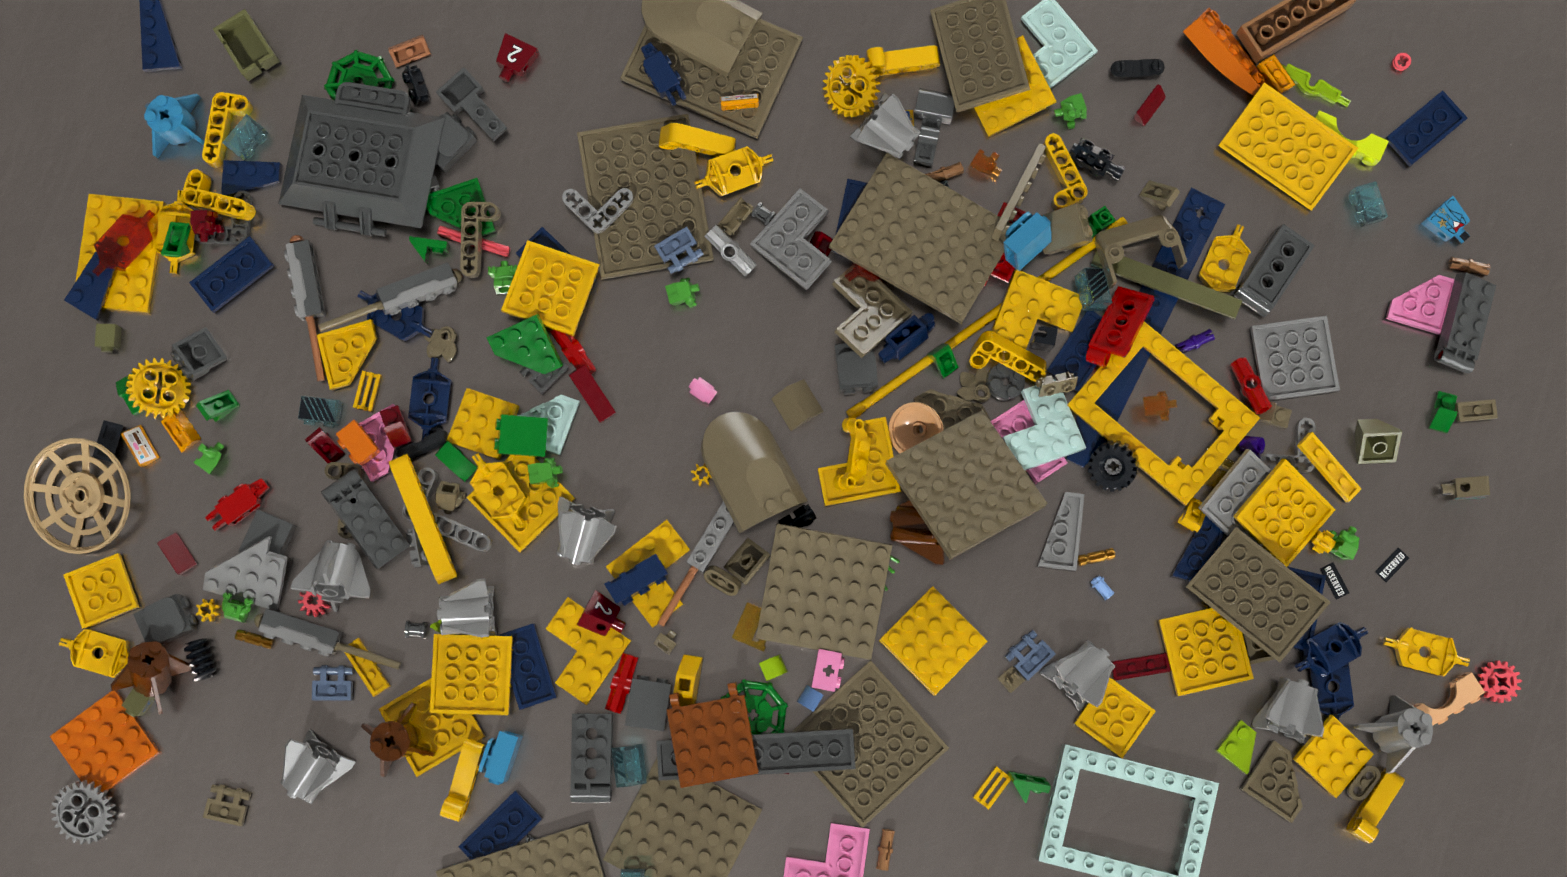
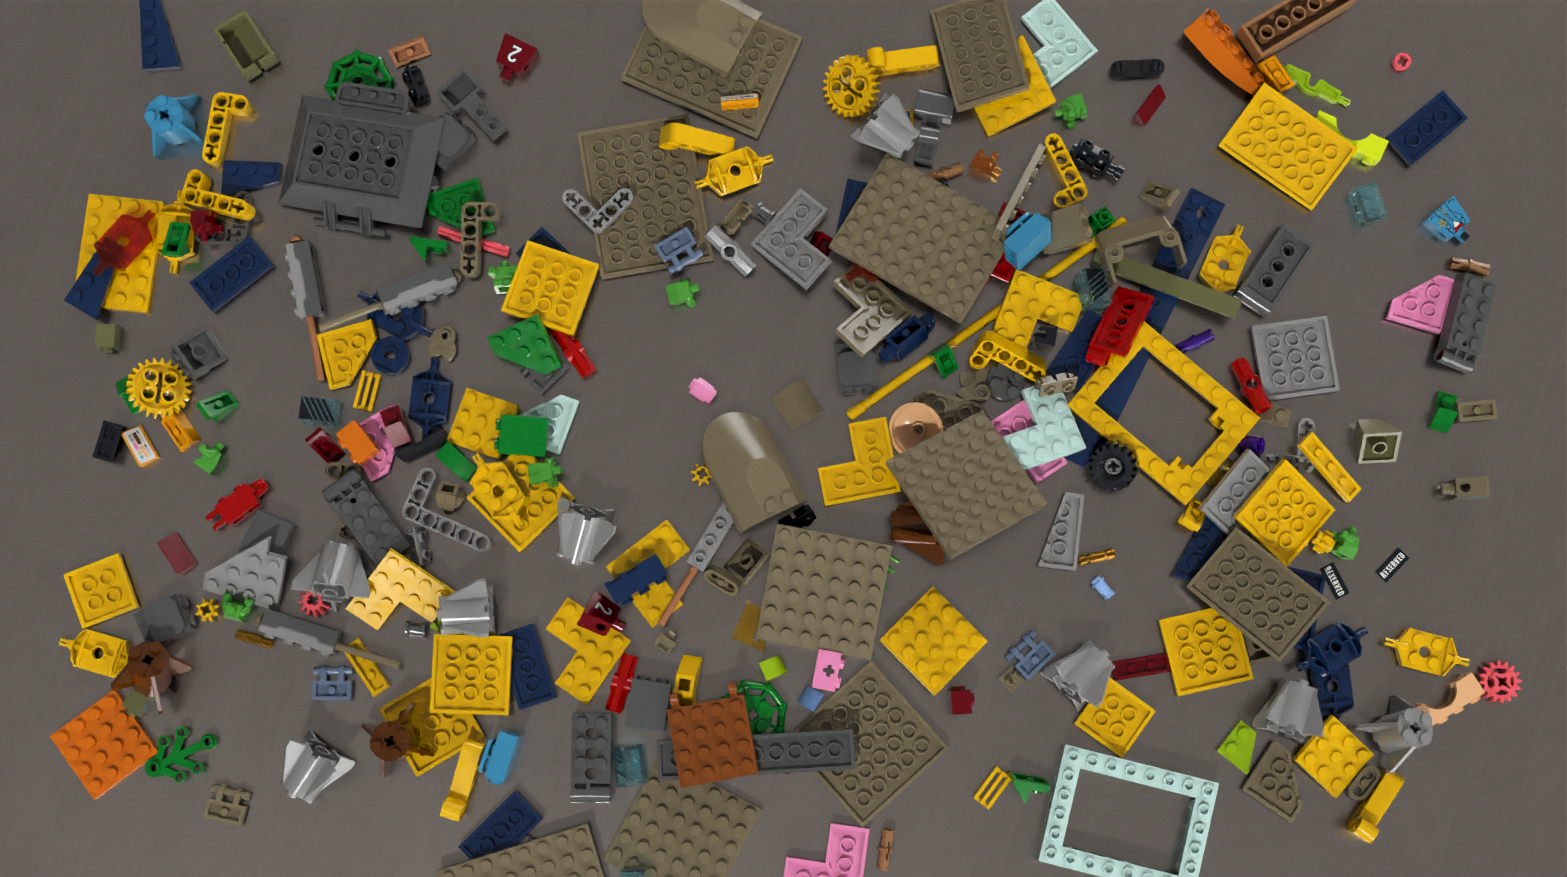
(68, 801): light grey gear -> none
(70, 499): tan dish -> none
(177, 755): none -> green plant
(199, 659): black piece -> none
(245, 138): clear light blue brick -> none
(385, 345): none -> dark blue plate
(398, 581): none -> yellow plate
(422, 519): yellow beam -> none
(592, 393): dark red tile -> none
(661, 74): dark blue hinge -> none
(857, 455): yellow plate -> none
(960, 701): none -> dark red brick
(1158, 405): clear orange piece -> none

